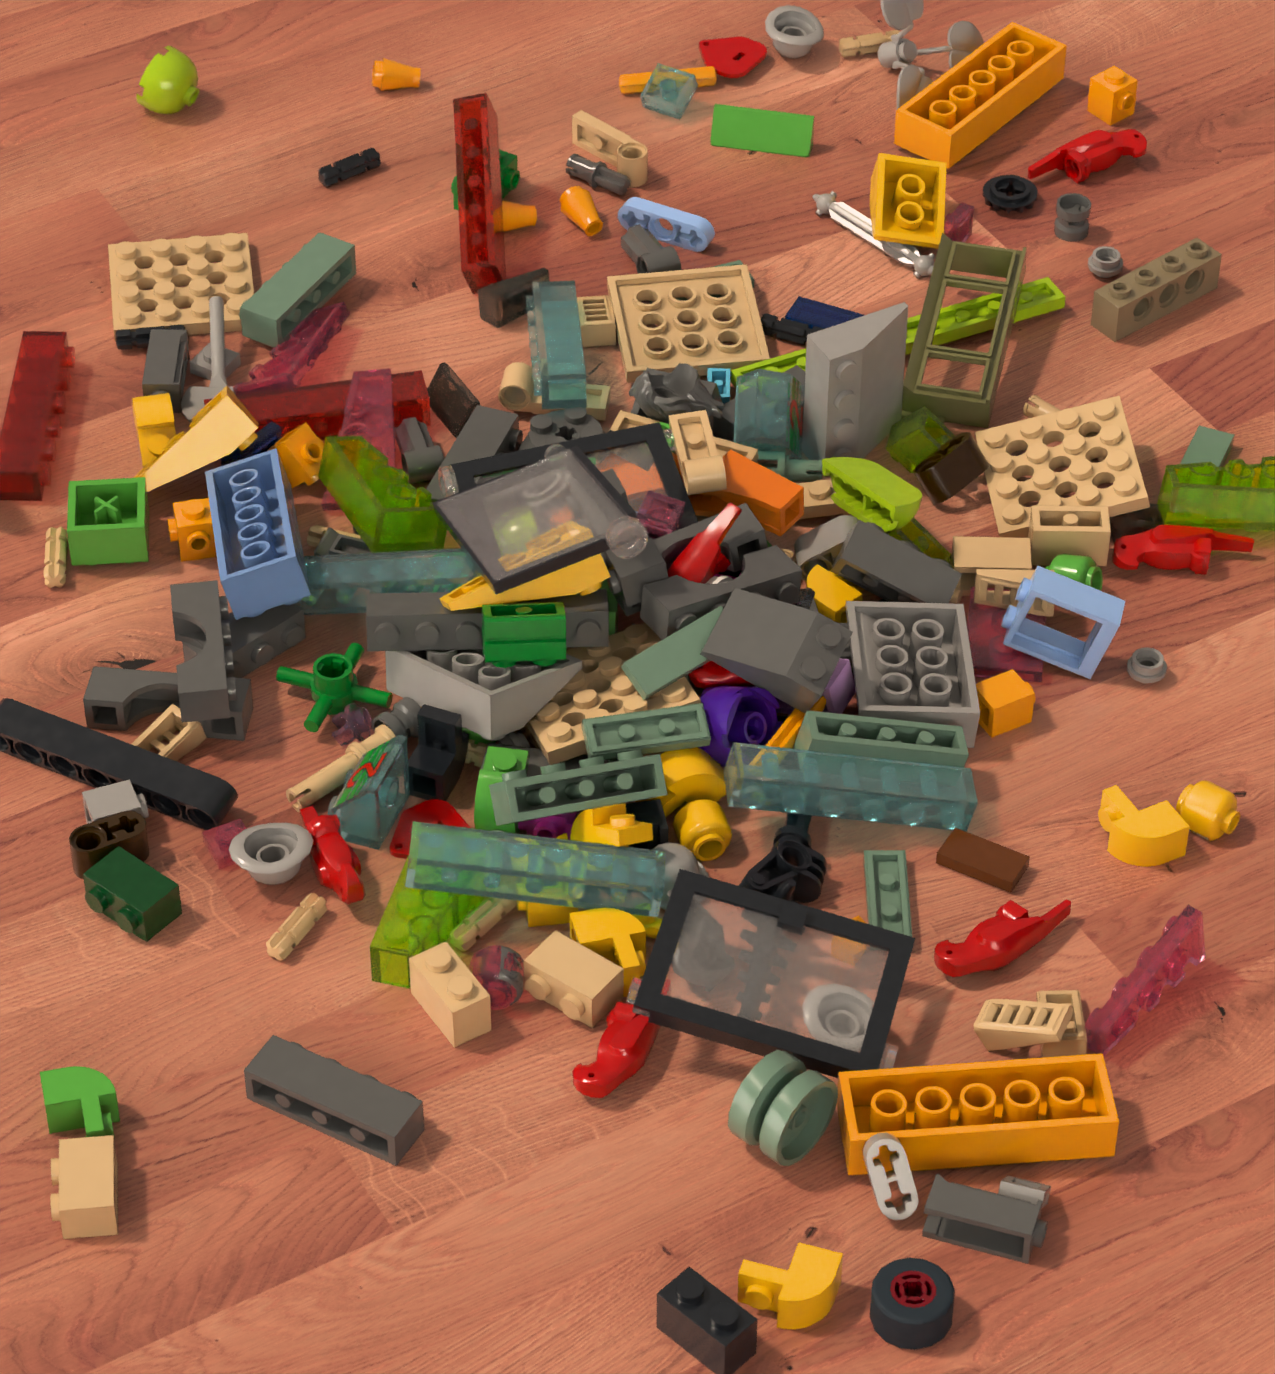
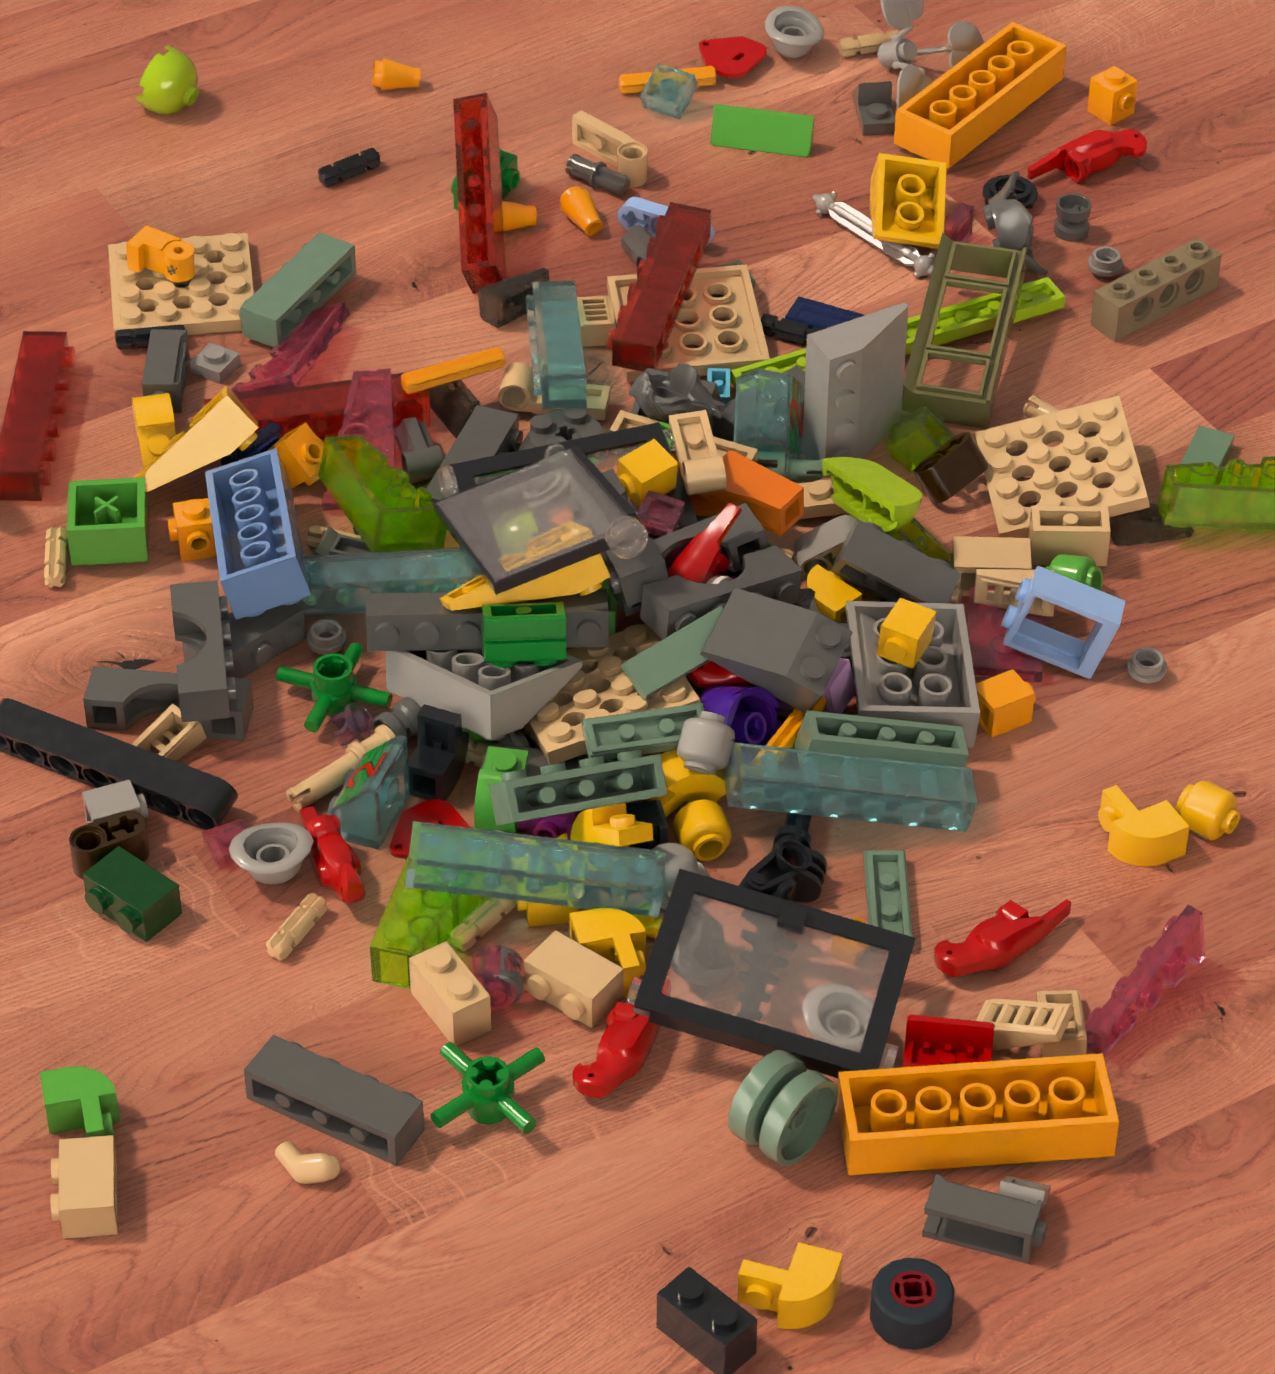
(161, 254): none -> light orange leg
(194, 396): light grey piece -> none
(307, 1167): none -> tan arm
(326, 637): none -> light grey plate
(453, 370): none -> light orange axle
(488, 1088): none -> green bar
(647, 469): none -> yellow brick
(660, 287): none -> clear red brick
(705, 743): none -> light grey head
(874, 108): none -> dark grey slope
(880, 1179): light grey beam -> none
(906, 633): none -> yellow brick
(946, 1041): none -> red bracket
(982, 859): reddish brown tile -> none
(1011, 223): none -> dark grey brick
(1176, 547): red animal -> none

